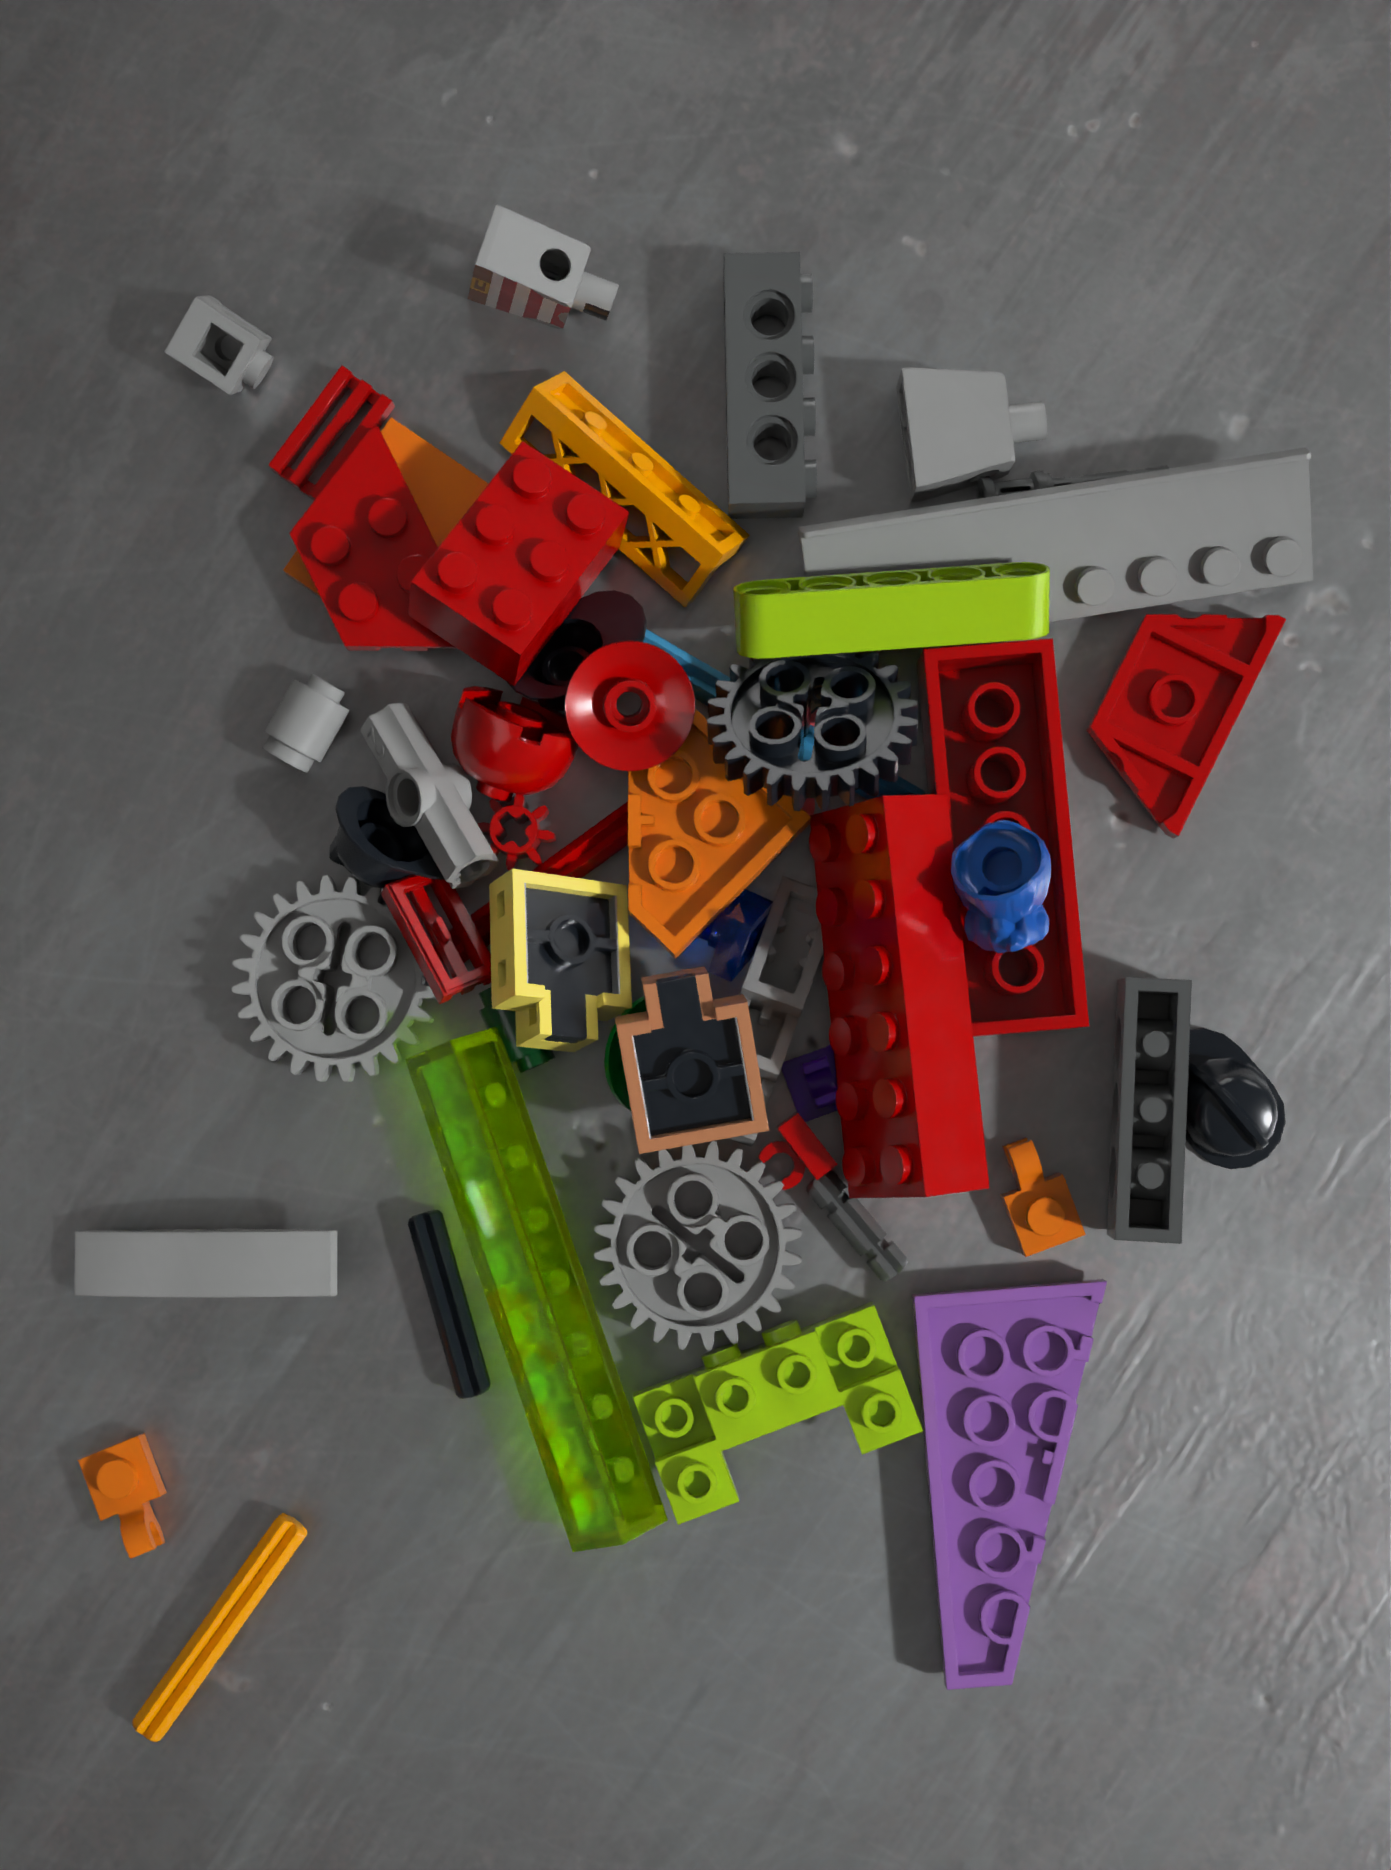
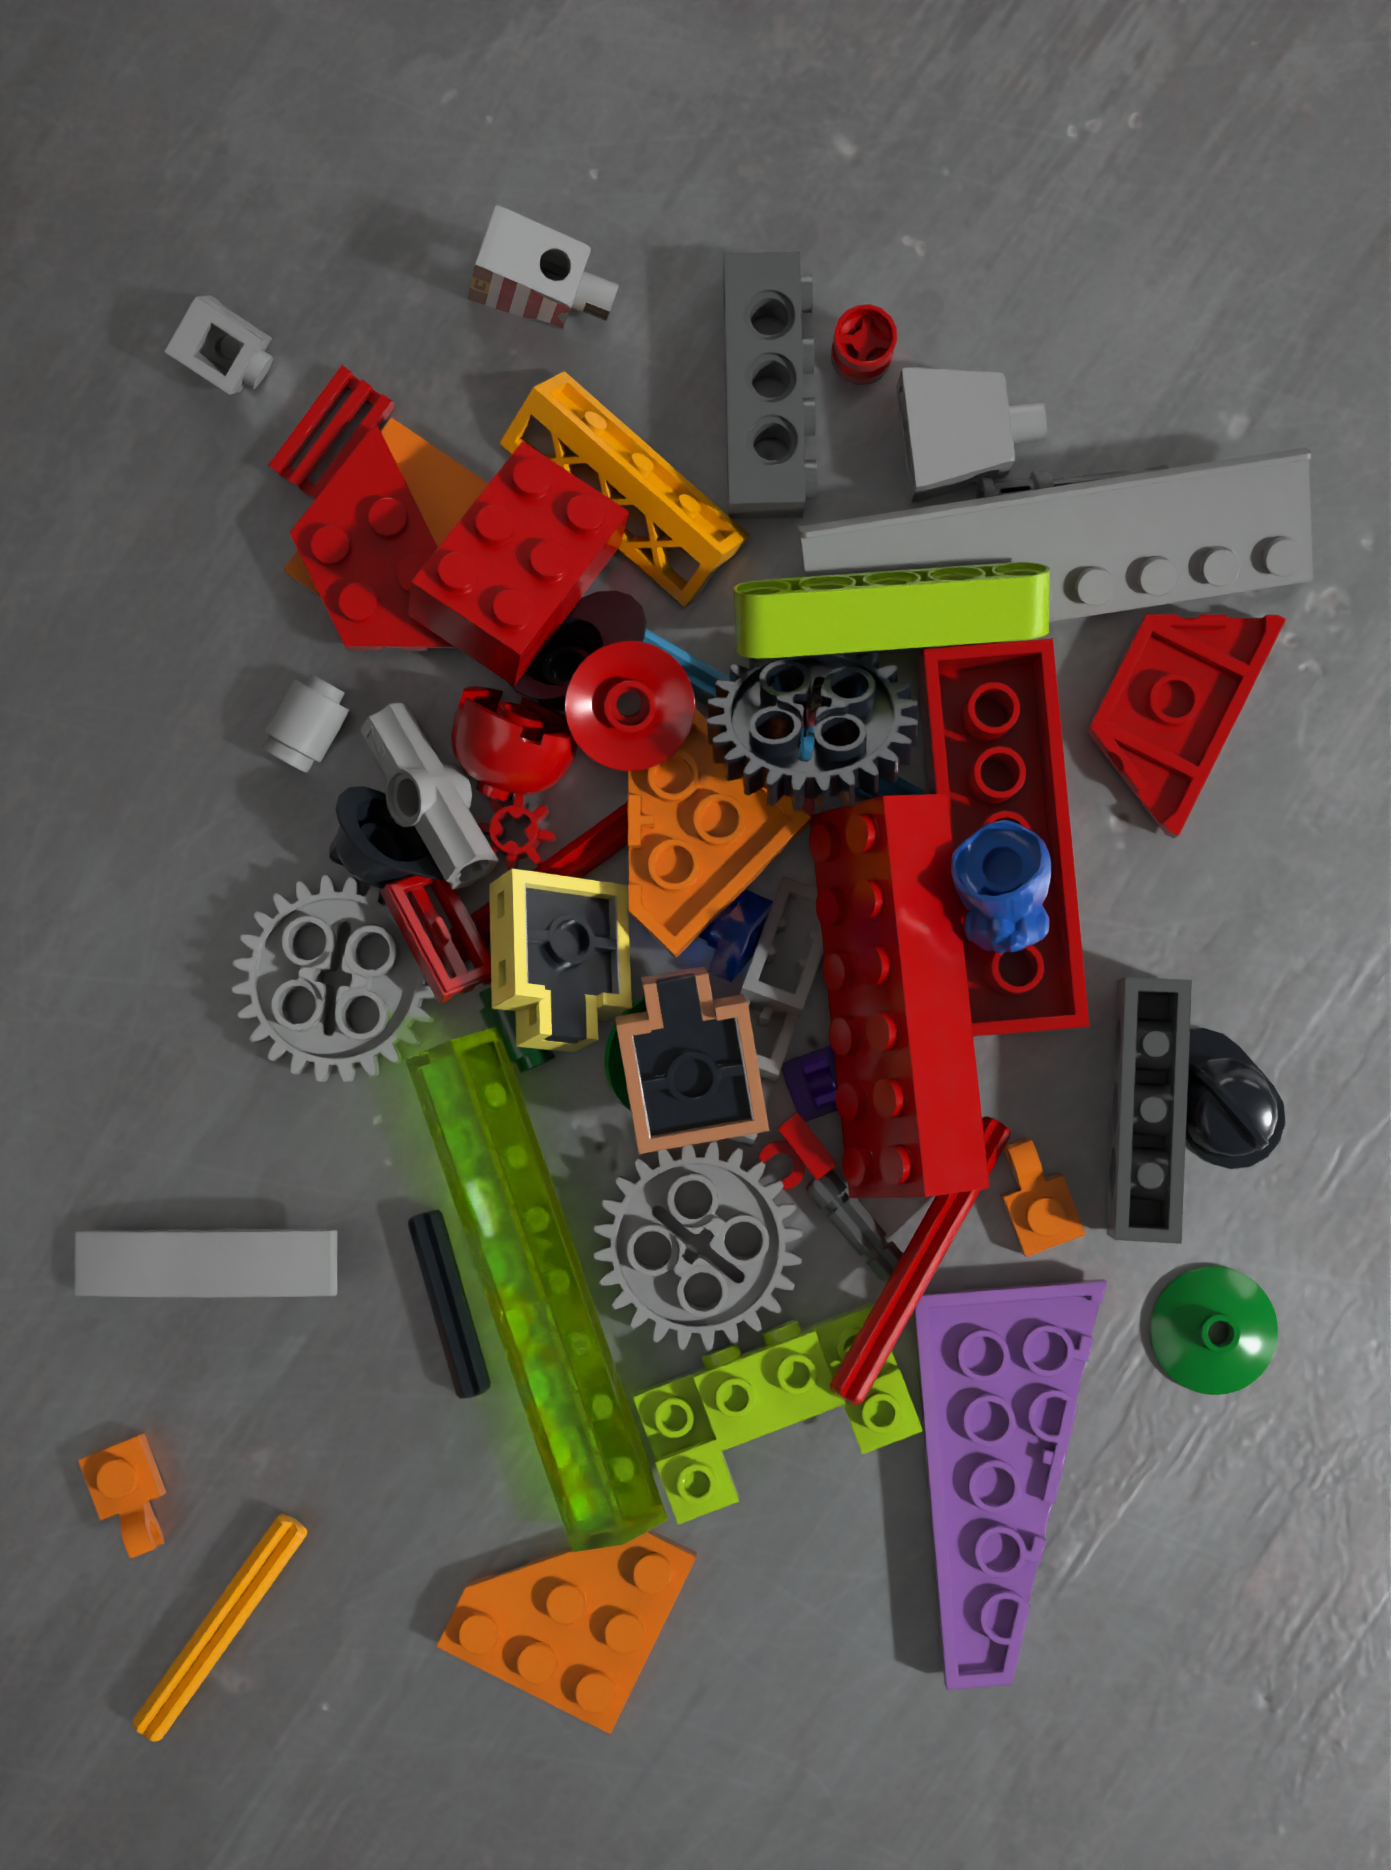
(572, 1623): none -> orange plate
(866, 331): none -> red wheel
(910, 1280): none -> red axle
(1182, 1323): none -> green dish

